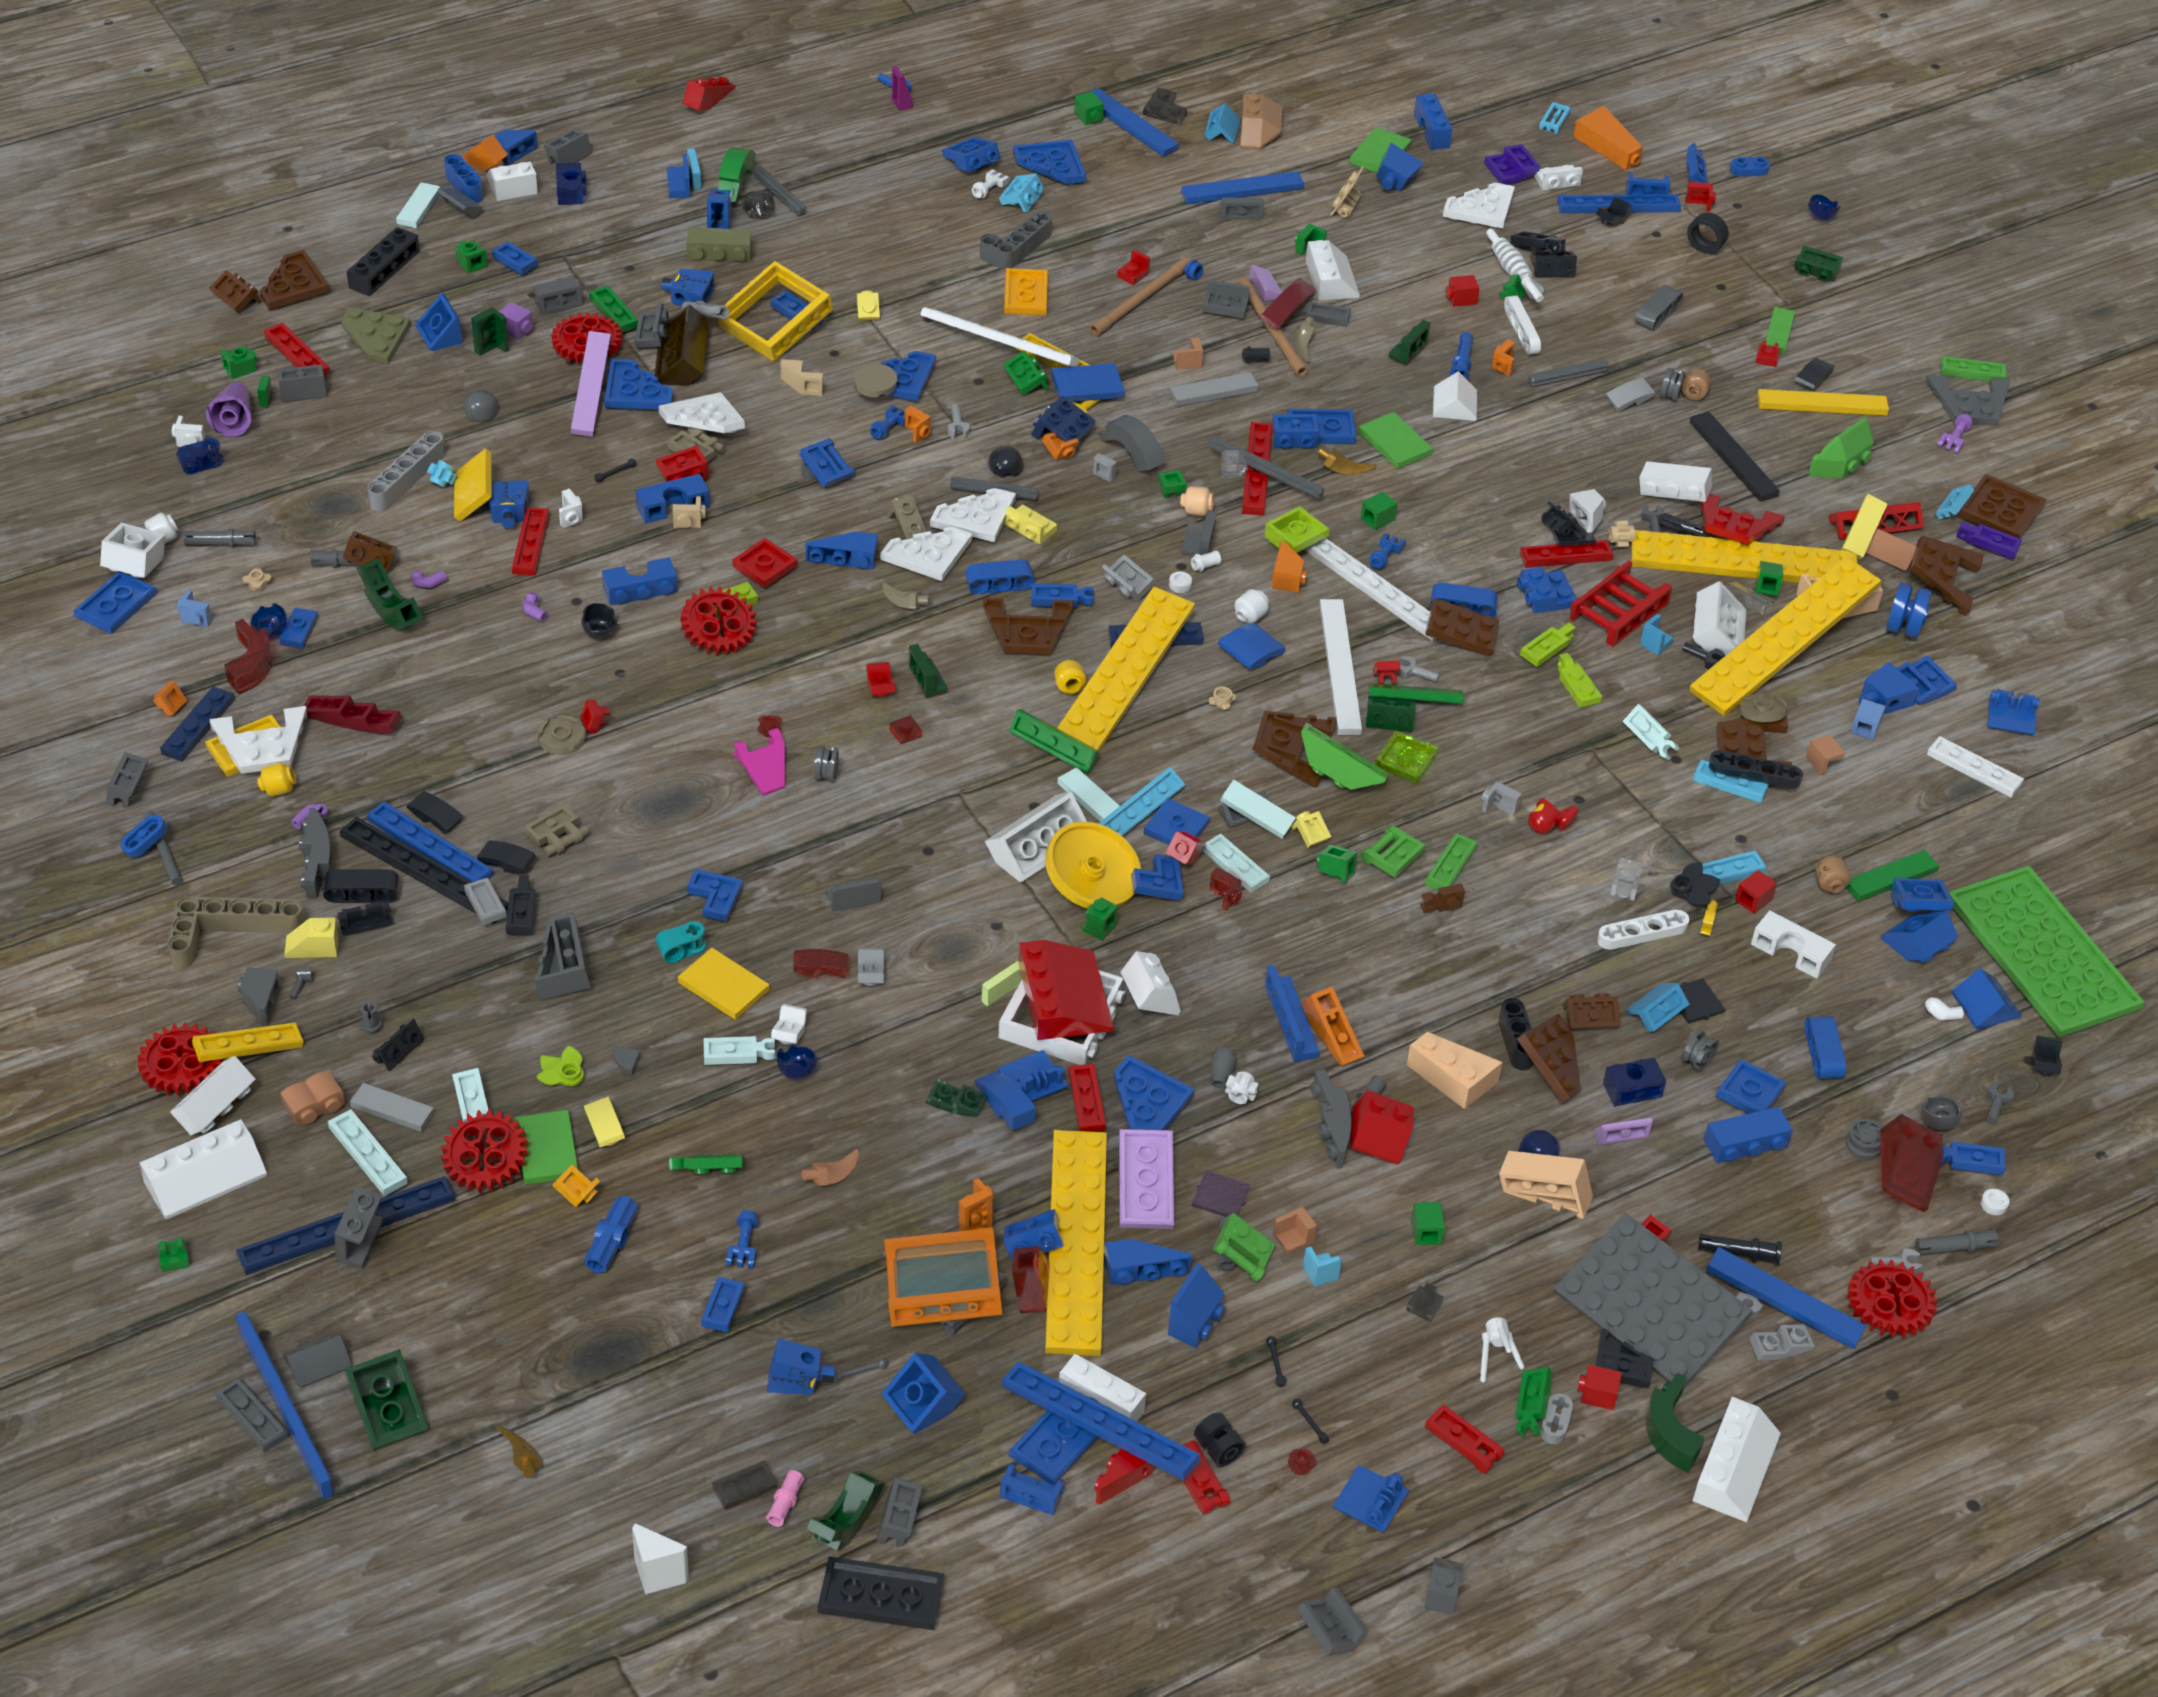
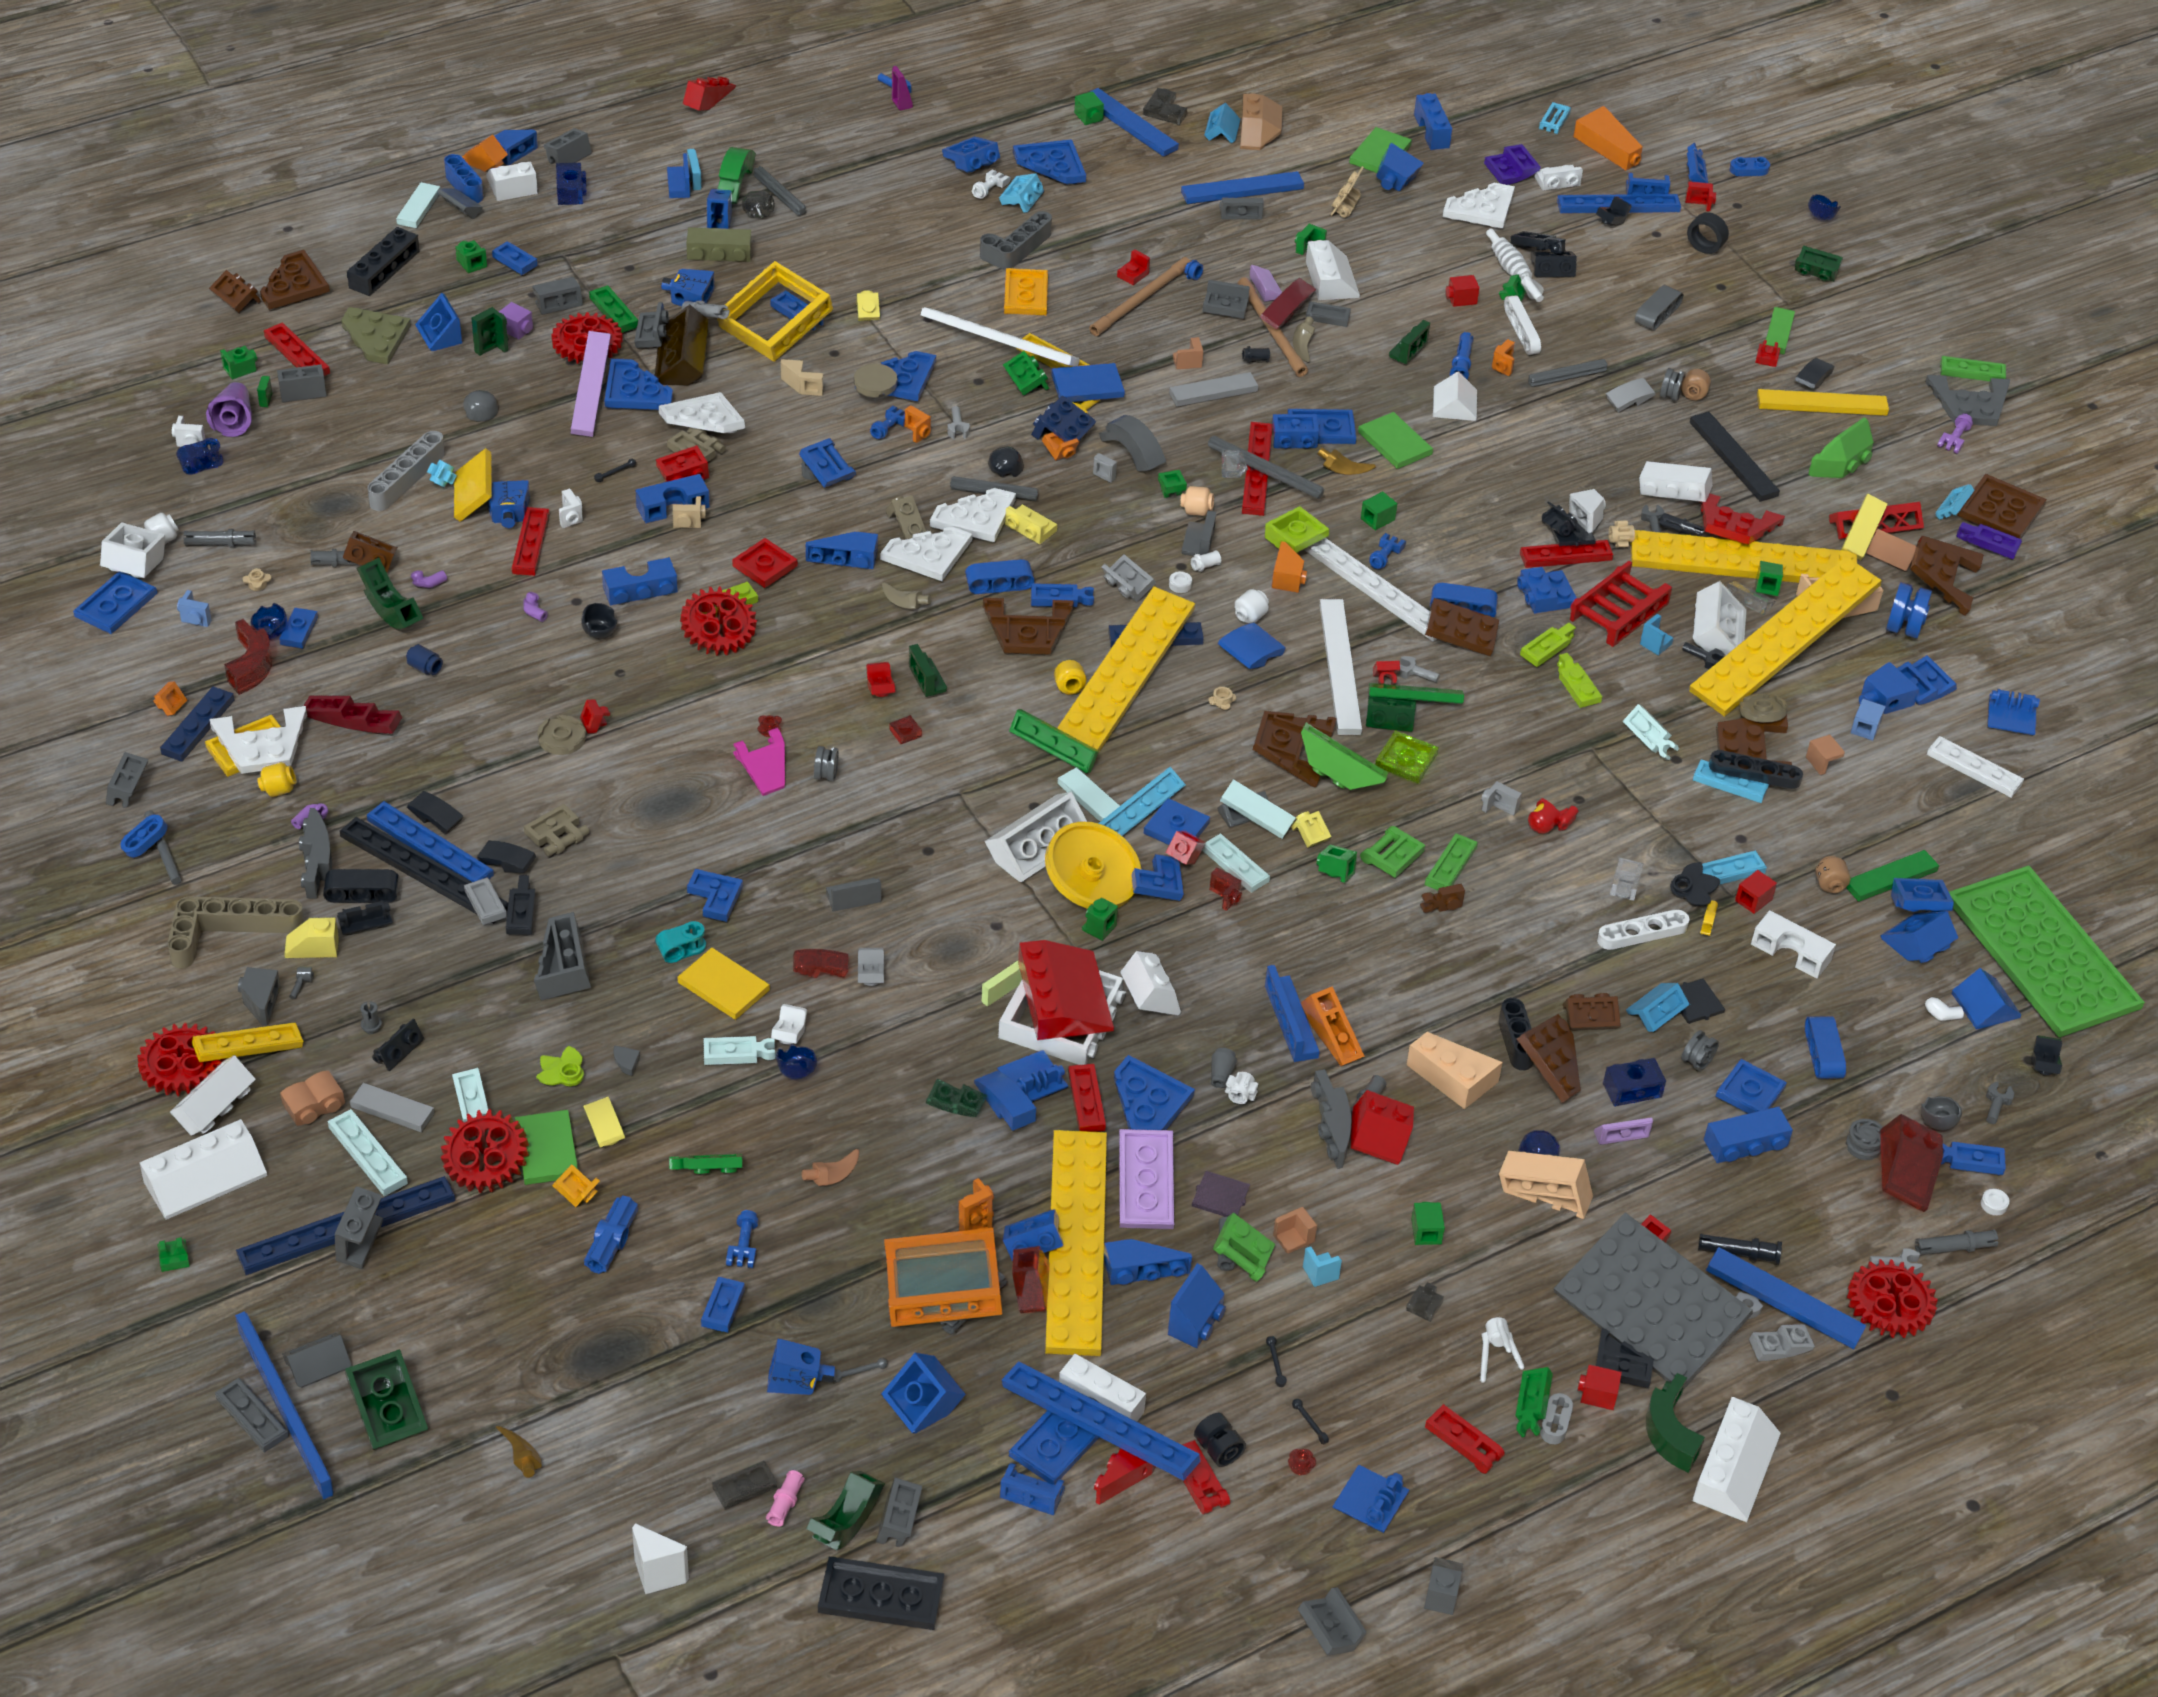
(424, 660): none -> dark blue brick

